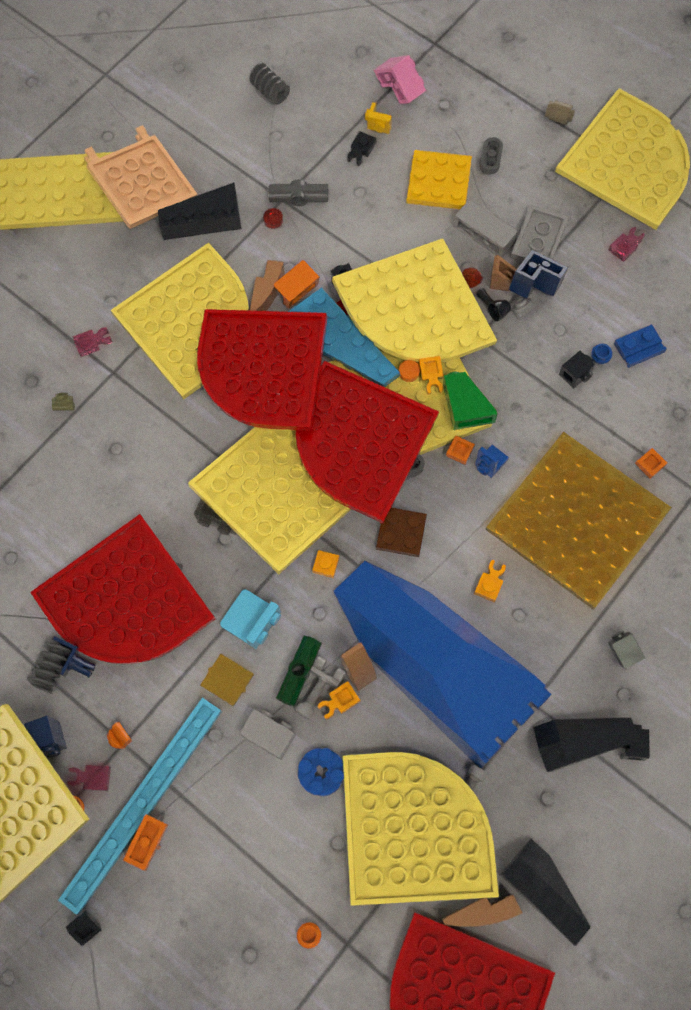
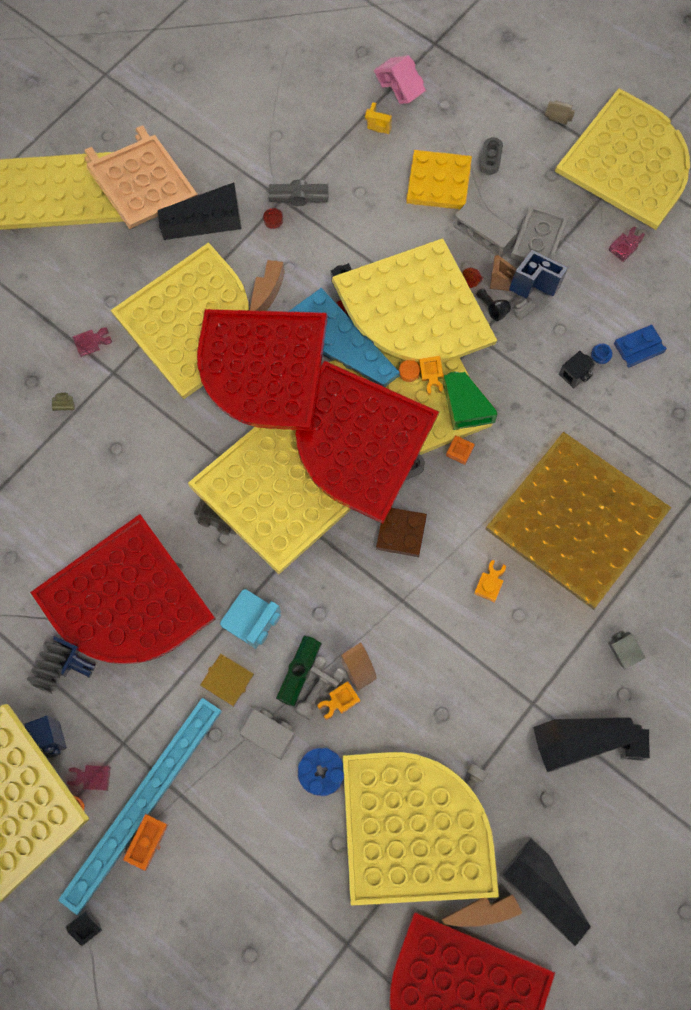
(118, 736): orange plate -> none
(269, 83): dark grey piece -> none
(296, 283): orange panel -> none
(309, 935): orange plate -> none
(325, 564): light orange plate -> none
(362, 145): black plate -> none
(440, 661): blue windscreen -> none
(490, 460): blue bracket -> none
(651, 463): orange plate -> none

